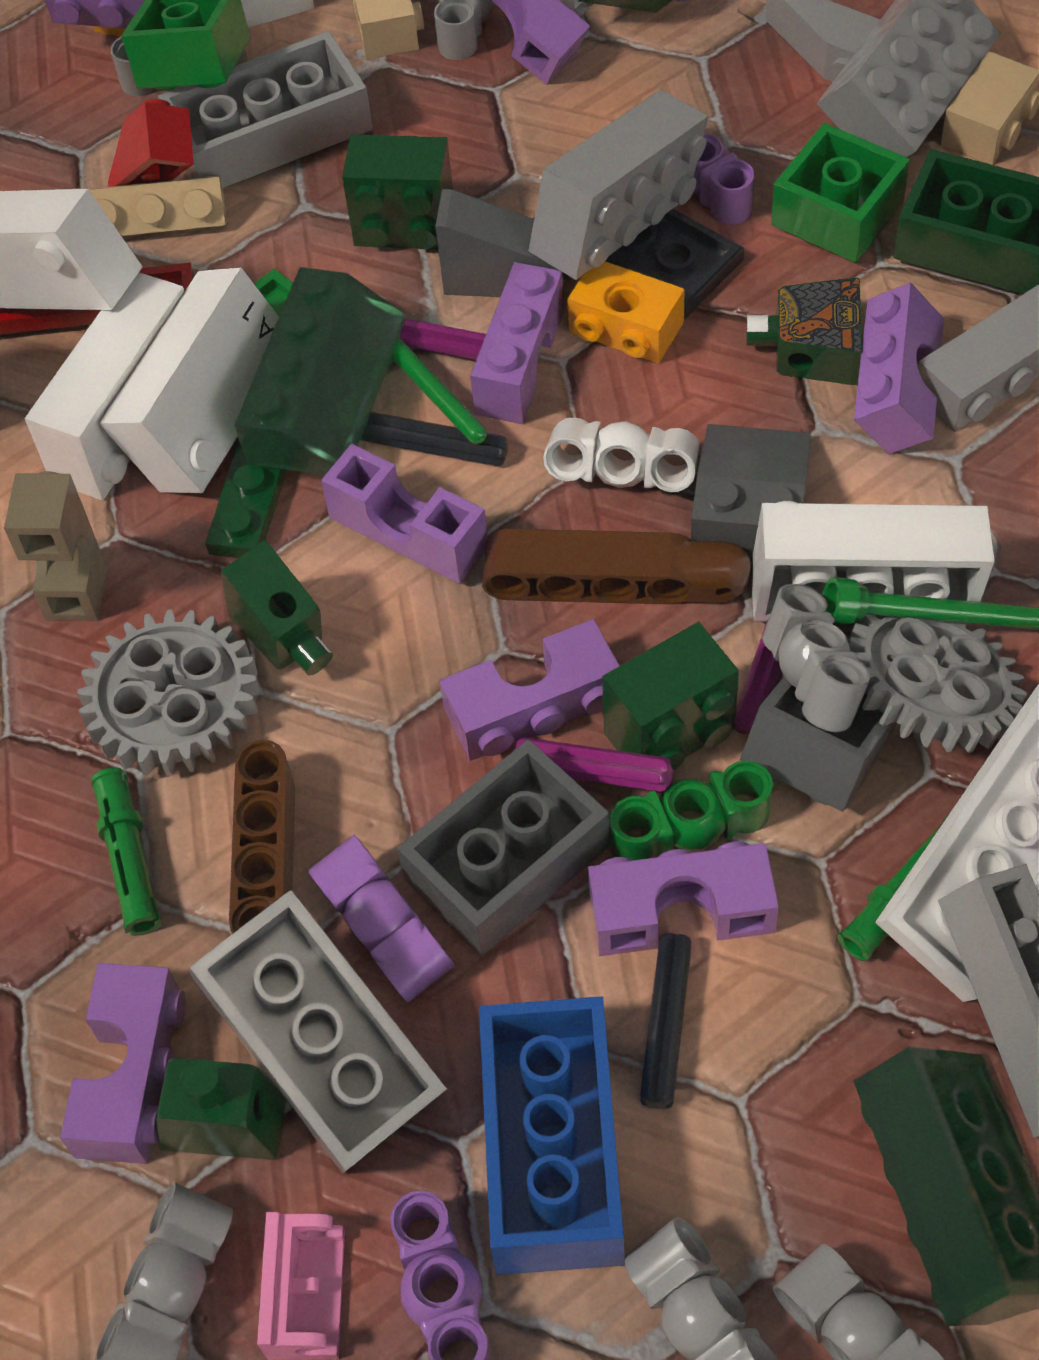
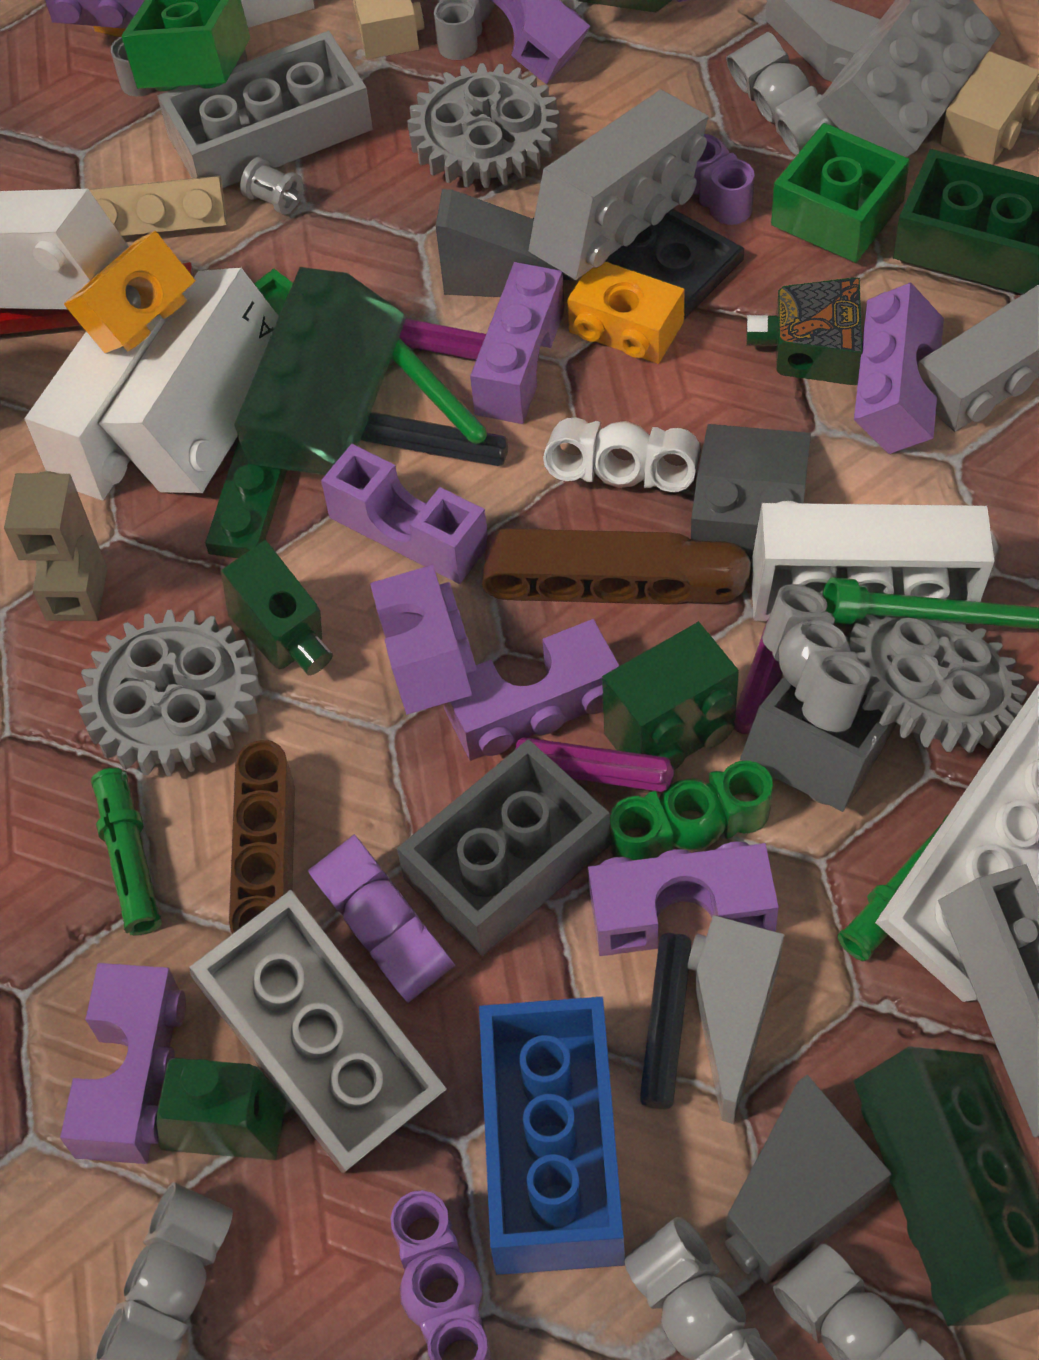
(103, 303): none -> light orange brick
(153, 145): red slope -> none
(271, 185): none -> light grey bush
(301, 1287): bright pink hinge -> none
(395, 189): dark green brick -> none
(424, 638): none -> medium lavender arch
(484, 125): none -> light grey gear
(733, 989): none -> light grey slope
(778, 90): none -> light grey piece
(802, 1185): none -> dark grey slope

